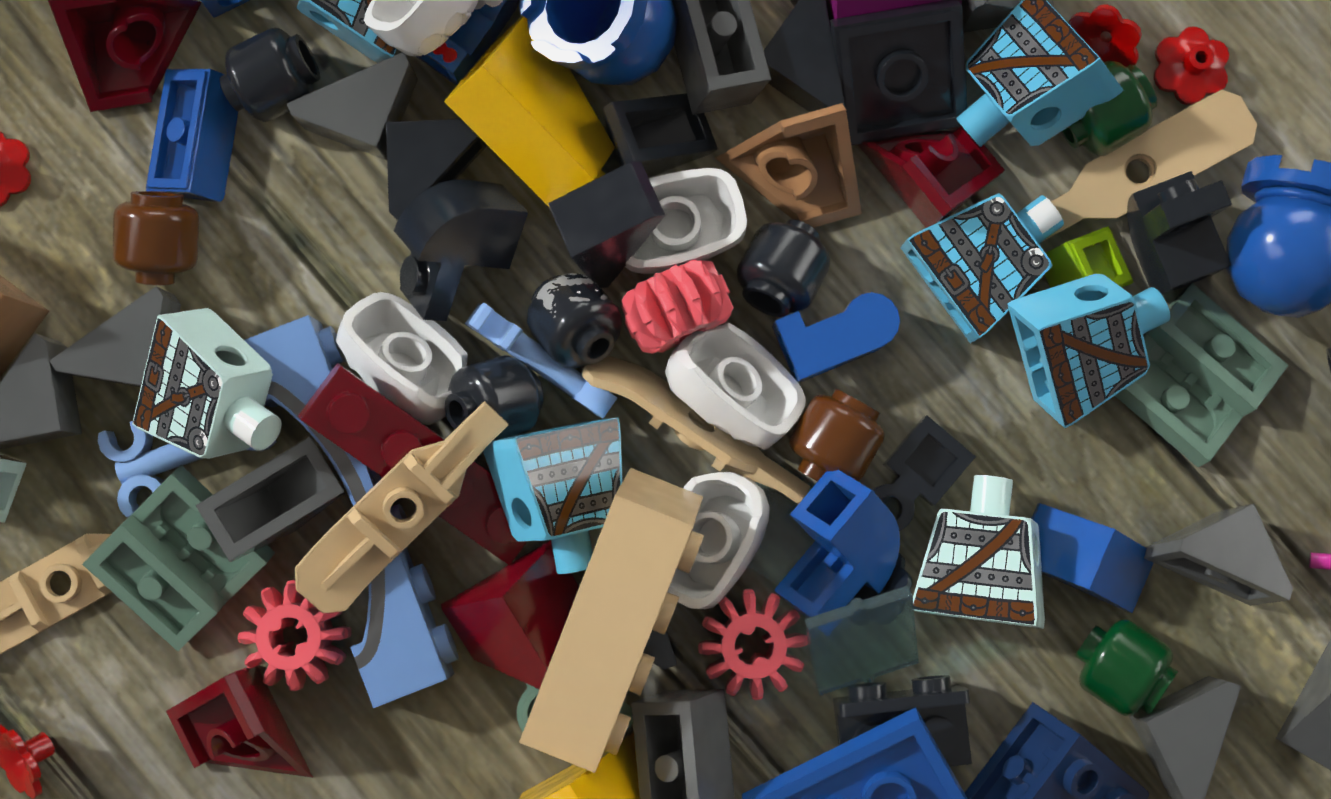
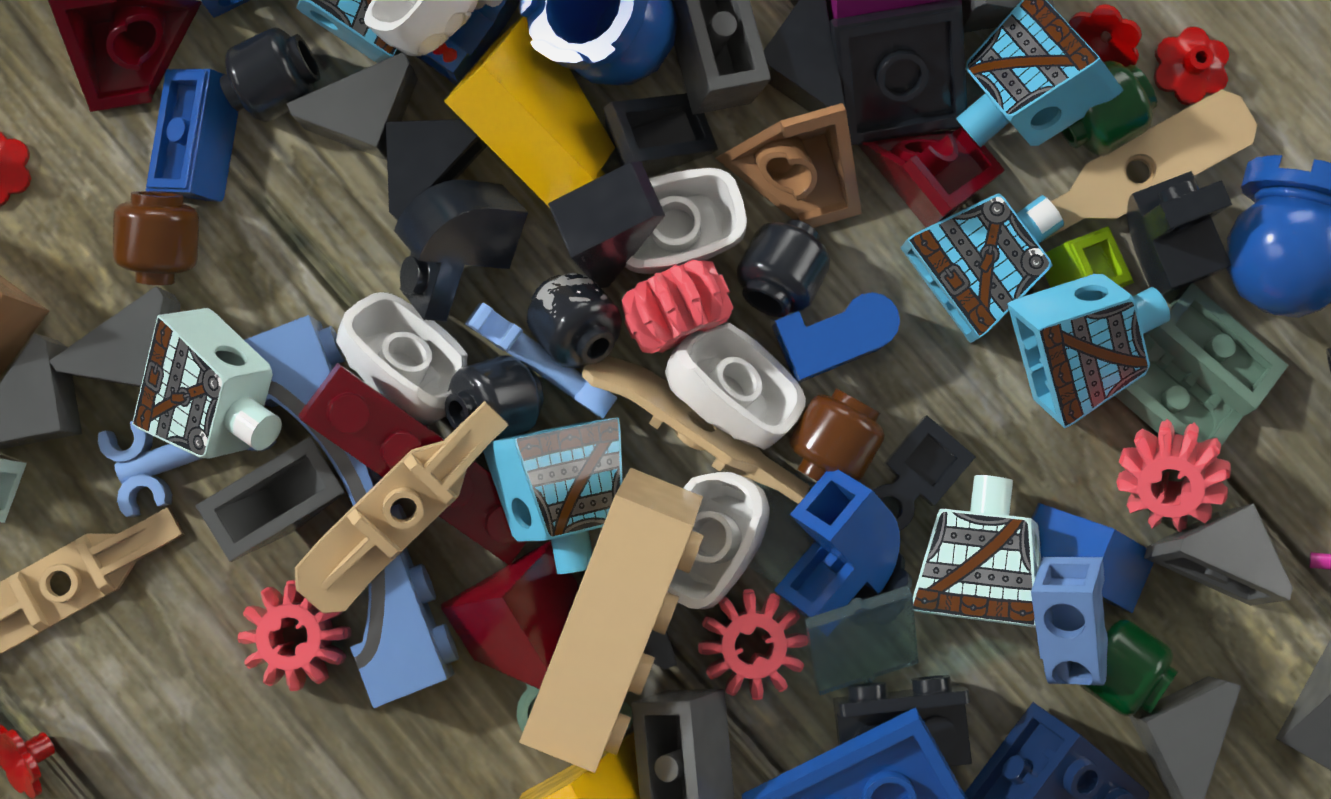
(170, 563): sand green slope -> none
(237, 726): dark red slope -> none
(1071, 620): none -> medium blue leg
(1173, 499): none -> coral gear

